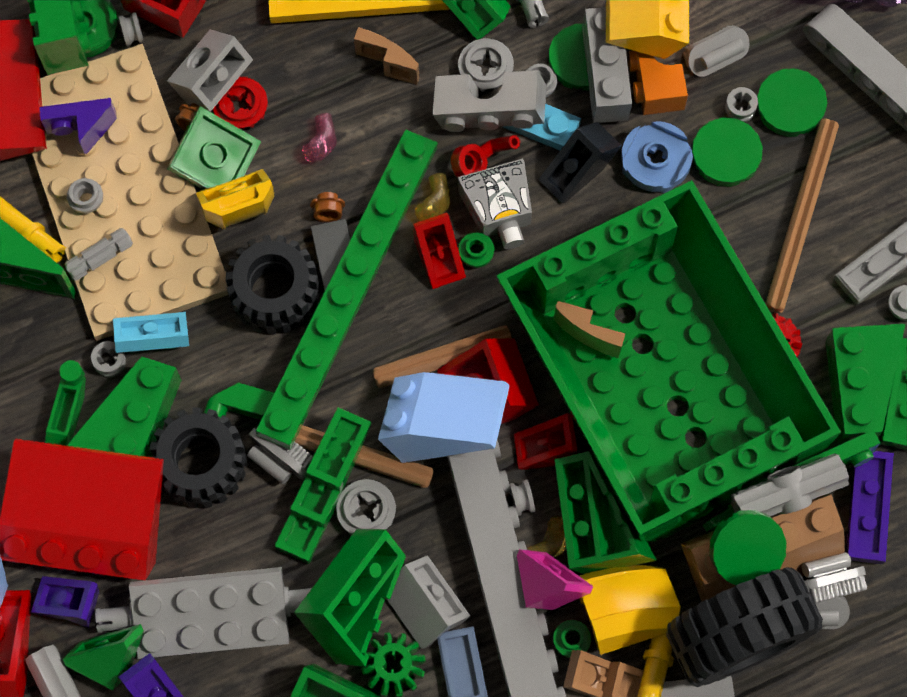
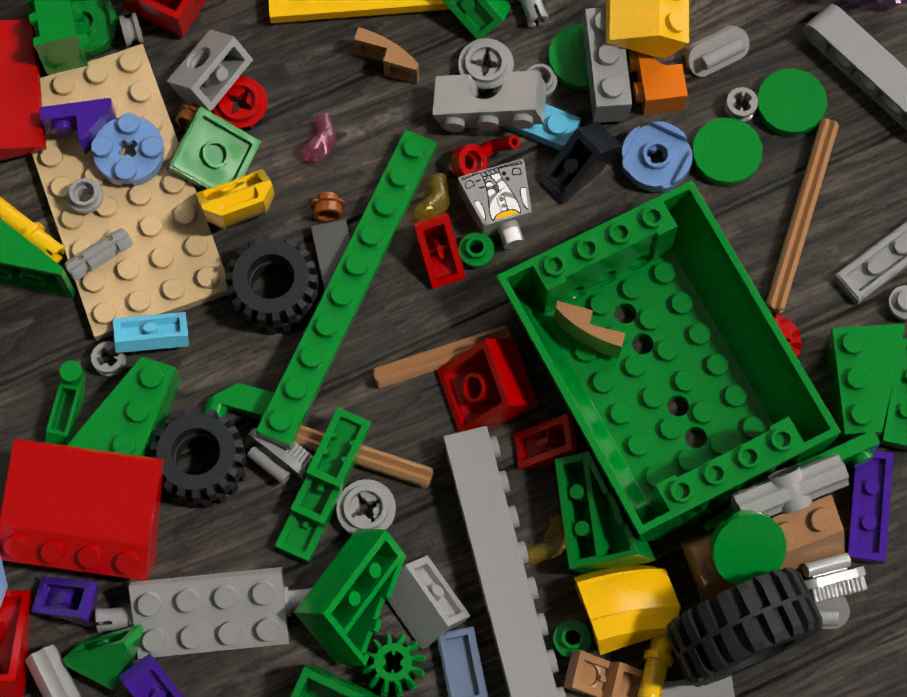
(127, 169): none -> medium blue plate
(442, 415): light blue slope -> none
(522, 497): light grey bush -> none
(548, 582): dark pink slope -> none

